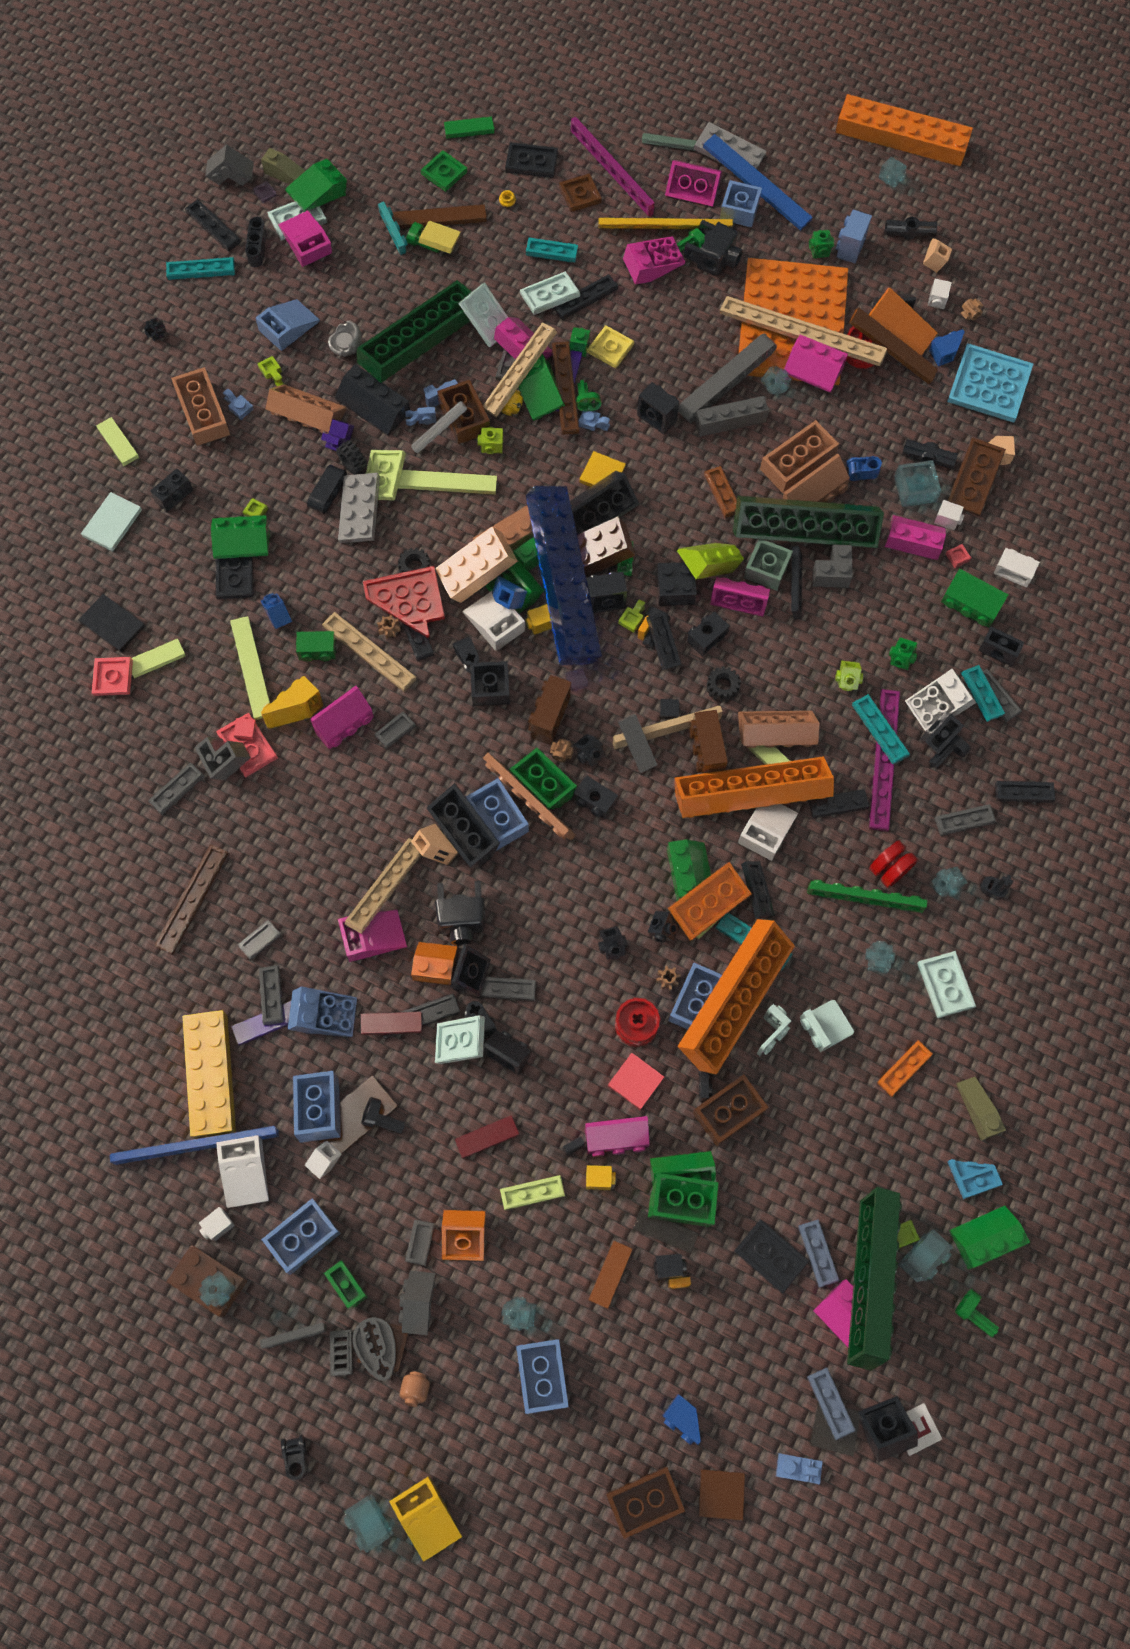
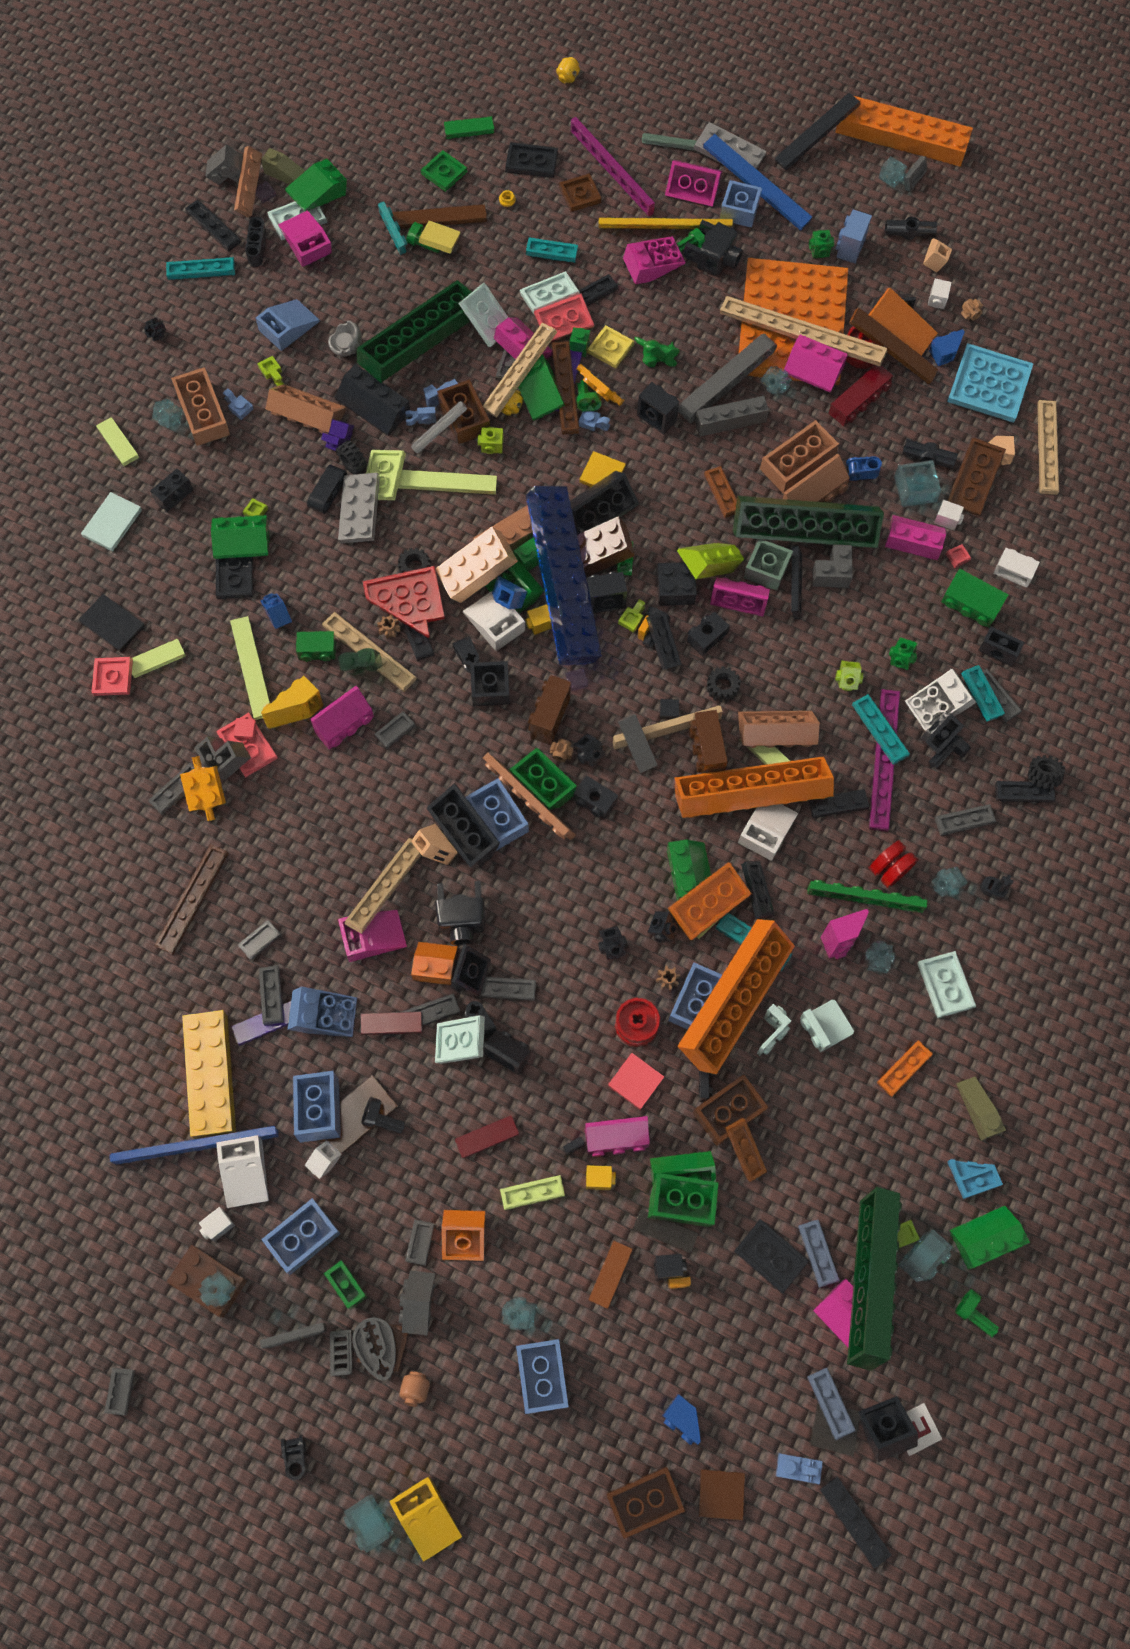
(119, 1391): none -> dark grey plate
(167, 413): none -> clear light blue brick
(203, 788): none -> light orange plate
(248, 181): none -> nougat plate
(364, 659): none -> clear green brick
(565, 316): none -> coral tile
(568, 70): none -> yellow head
(598, 386): none -> light orange plate
(655, 351): none -> green animal
(746, 1149): none -> dark orange tile
(817, 131): none -> black tile
(842, 933): none -> dark pink slope
(855, 1522): none -> black plate
(860, 395): none -> dark red brick
(915, 173): none -> dark grey tile
(1046, 771): none -> black tyre
(1048, 447): none -> tan tile

